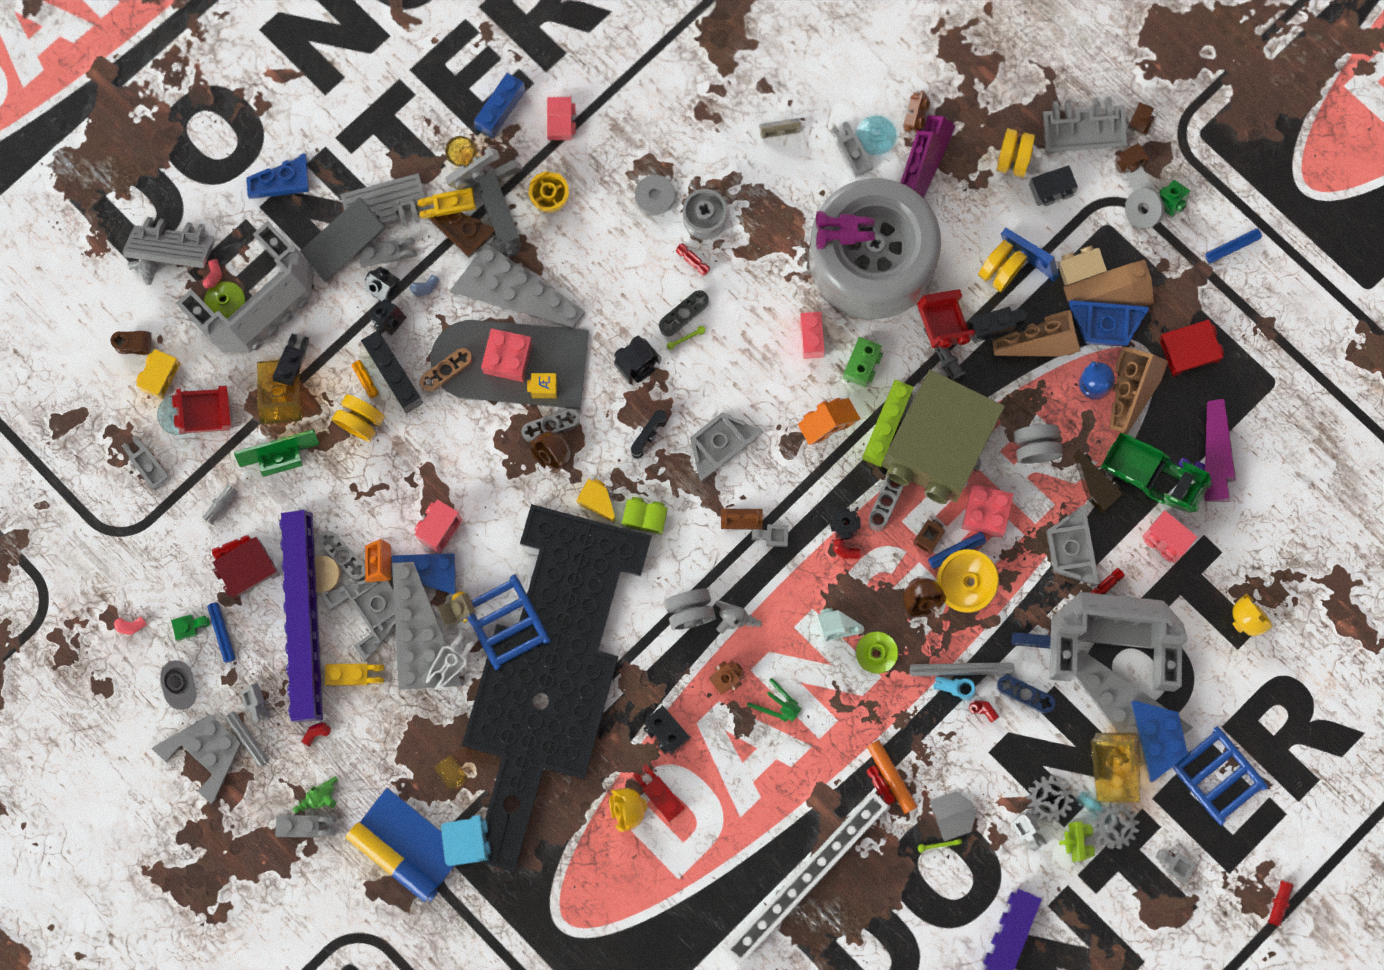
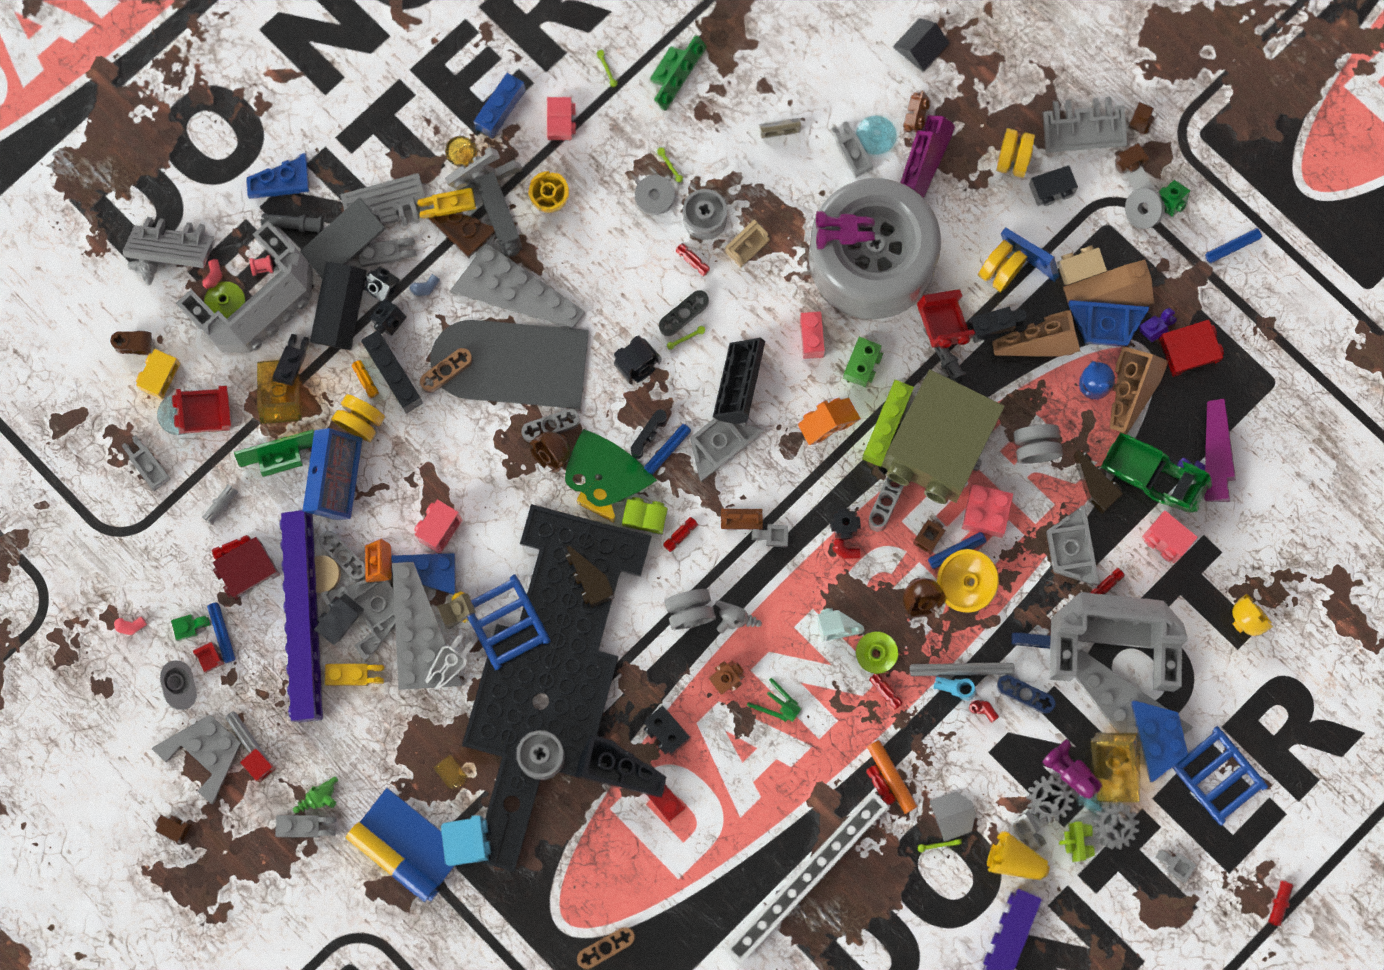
(172, 828): none -> reddish brown brick
(209, 656): none -> red panel
(253, 701): light grey plate -> none
(257, 765): none -> red panel
(261, 265): none -> coral bush
(301, 223): none -> dark grey pin
(315, 730): red arm -> none
(332, 474): none -> brick
(338, 305): none -> black piece
(338, 619): none -> black brick
(507, 355): coral brick -> none
(529, 749): none -> light grey wheel
(542, 385): yellow brick -> none
(595, 583): none -> dark brown slope
(600, 54): none -> lime hinge
(613, 766): none -> black wedge
(619, 470): none -> green piece
(622, 944): none -> medium nougat beam
(627, 808): yellow cylinder -> none
(661, 152): none -> lime hinge
(667, 449): none -> blue axle
(675, 69): none -> green bracket
(680, 534): none -> red axle
(739, 381): none -> black piece
(747, 243): none -> tan hinge
(886, 691): none -> red axle
(922, 43): none -> black slope
(1016, 859): none -> yellow cone
(1073, 773): none -> magenta piece
(1157, 326): none -> dark purple plate

